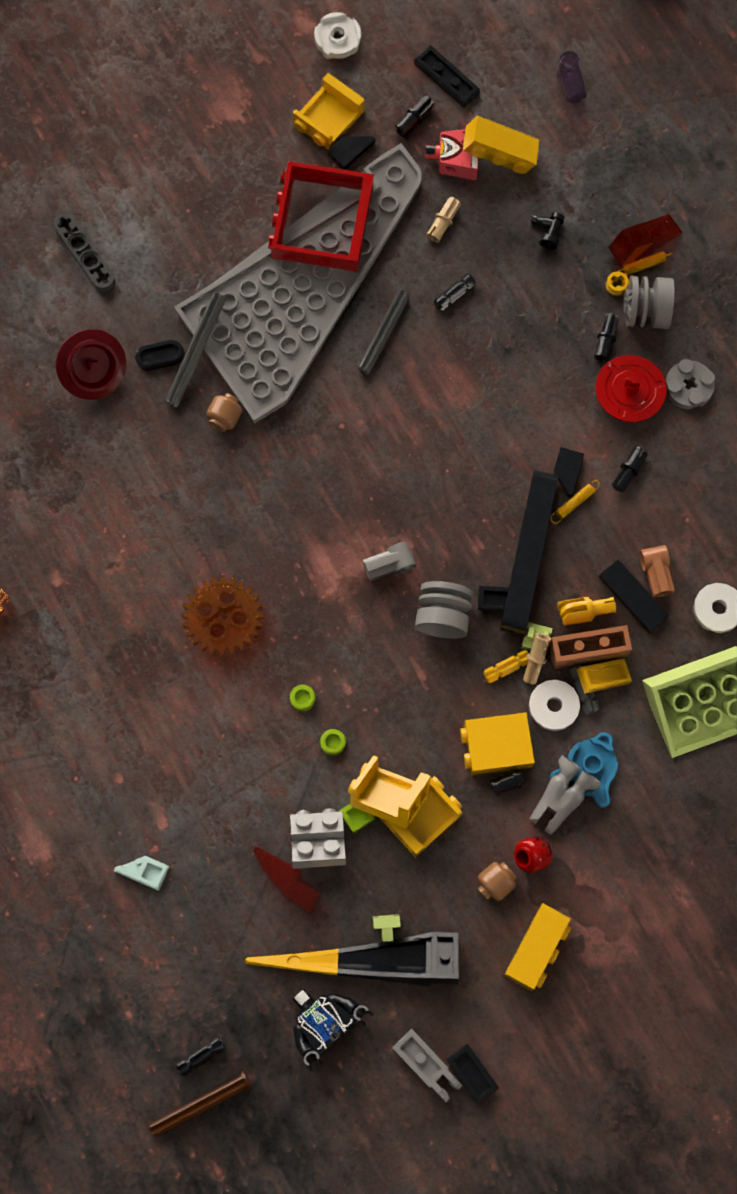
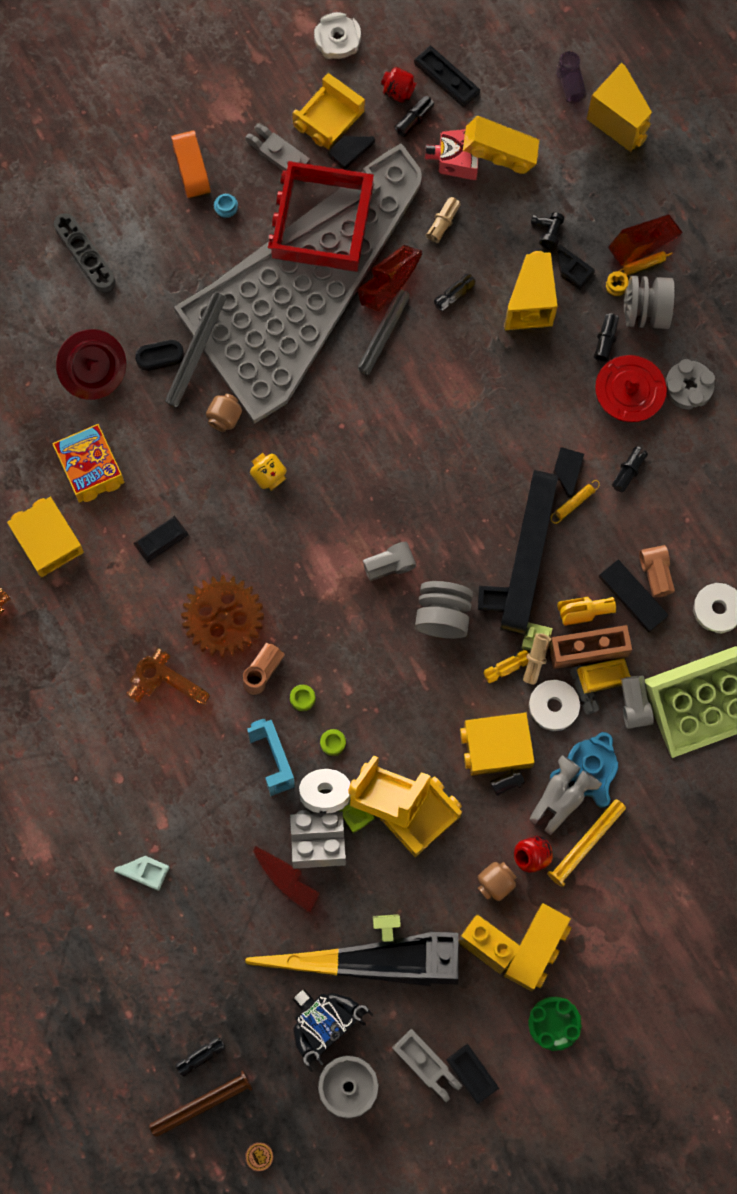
(45, 536): none -> yellow brick
(88, 463): none -> brick
(144, 685): none -> clear orange piece
(161, 539): none -> black tile
(190, 164): none -> orange beam
(226, 205): none -> medium azure plate
(259, 1156): none -> tile
(262, 667): none -> nougat piece
(268, 471): none -> yellow head
(275, 148): none -> light grey hinge
(284, 778): none -> medium azure panel
(320, 780): none -> white tile
(348, 1103): none -> light grey wheel
(389, 277): none -> clear red slope
(398, 84): none -> red head
(488, 944): none -> yellow panel
(534, 295): none -> yellow slope
(555, 1023): none -> green dish
(573, 268): none -> black tile
(587, 842): none -> yellow axle
(620, 109): none -> yellow slope
(637, 709): none -> light grey piece

